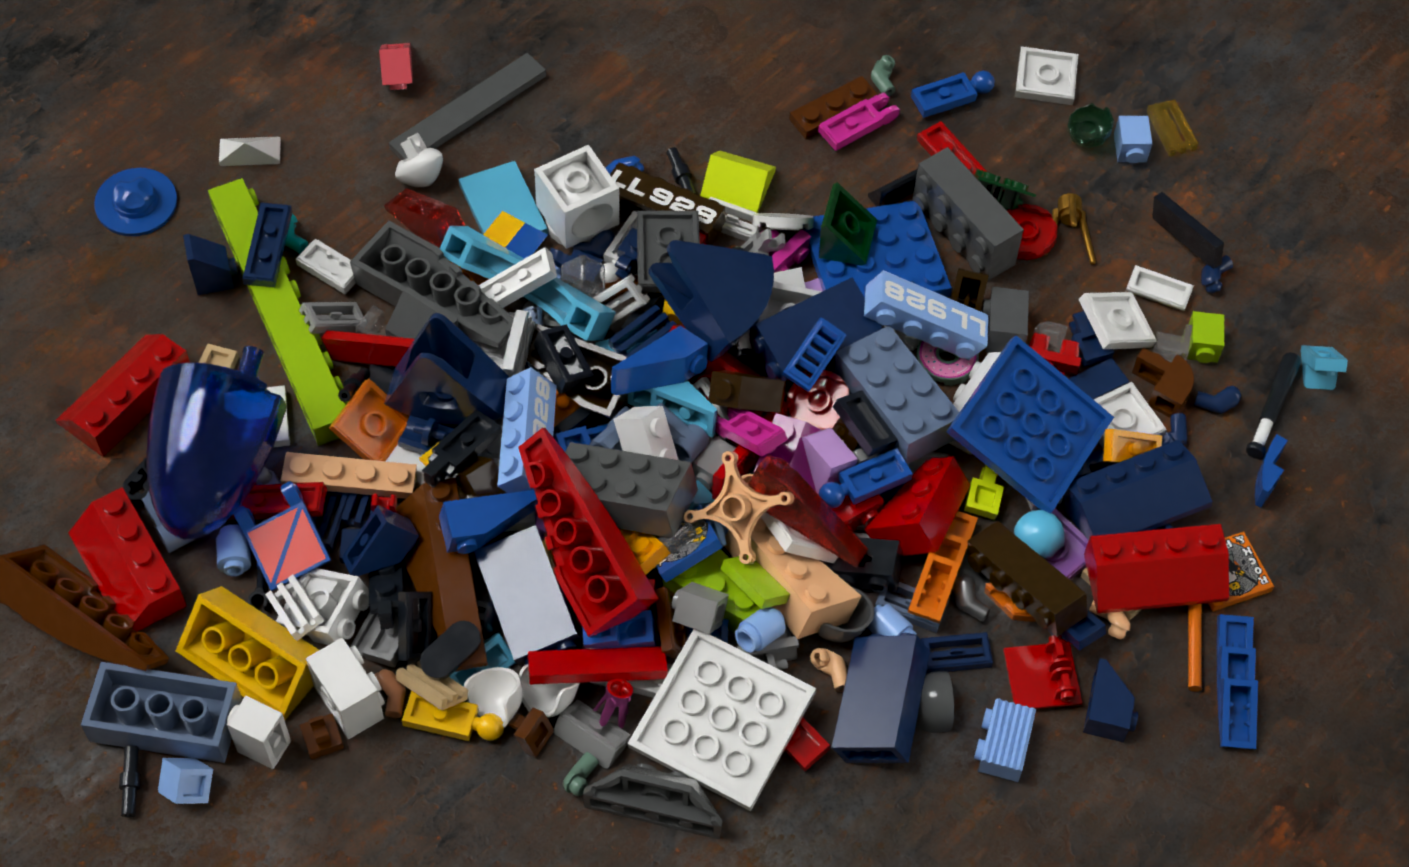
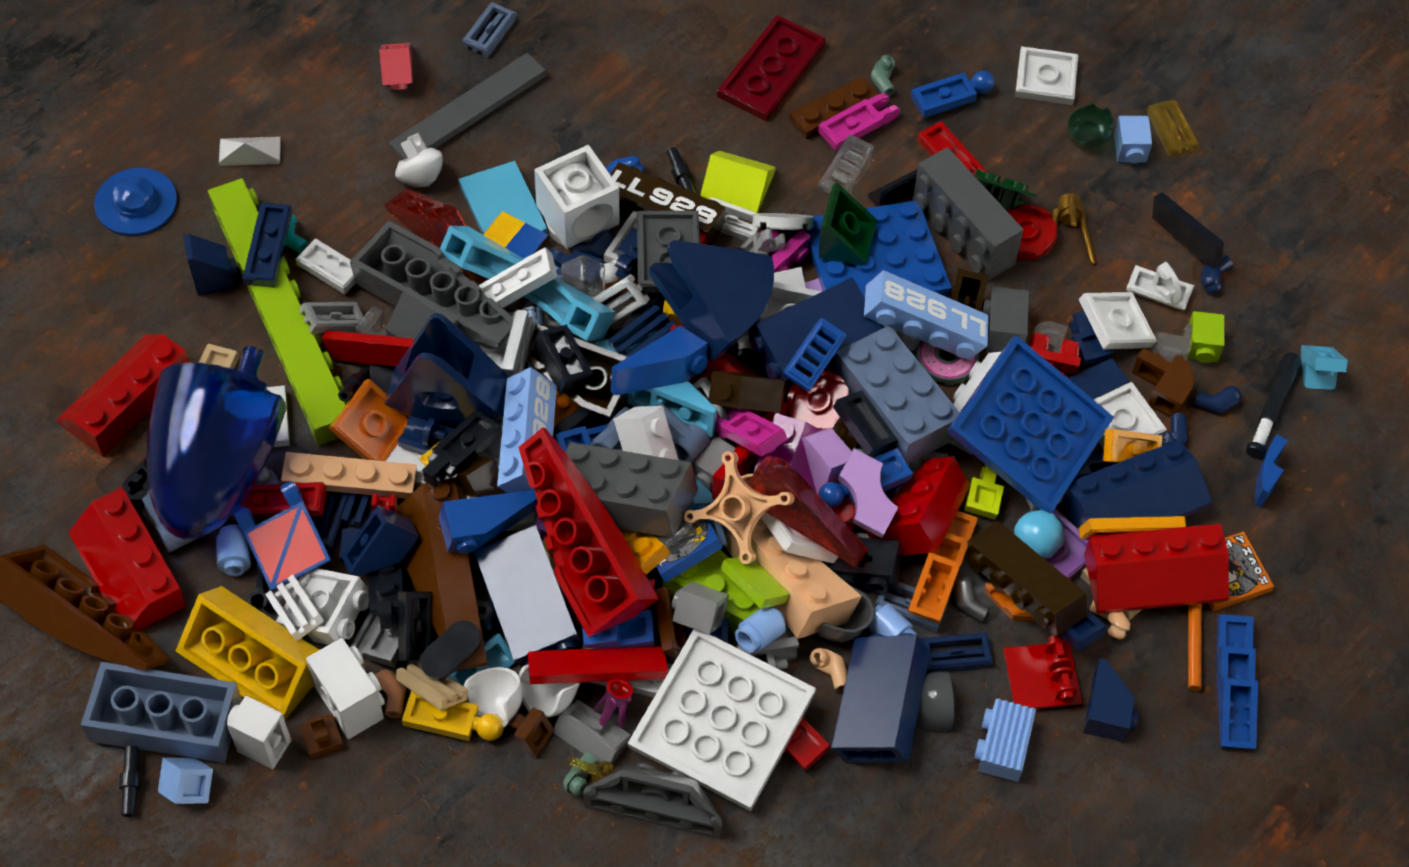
(482, 44): none -> sand blue tile
(591, 768): none -> clear yellow hand
(771, 68): none -> dark red tile
(854, 151): none -> clear slope
(872, 506): none -> lavender tile
(1106, 526): none -> light orange tile
(1167, 283): none -> white tile

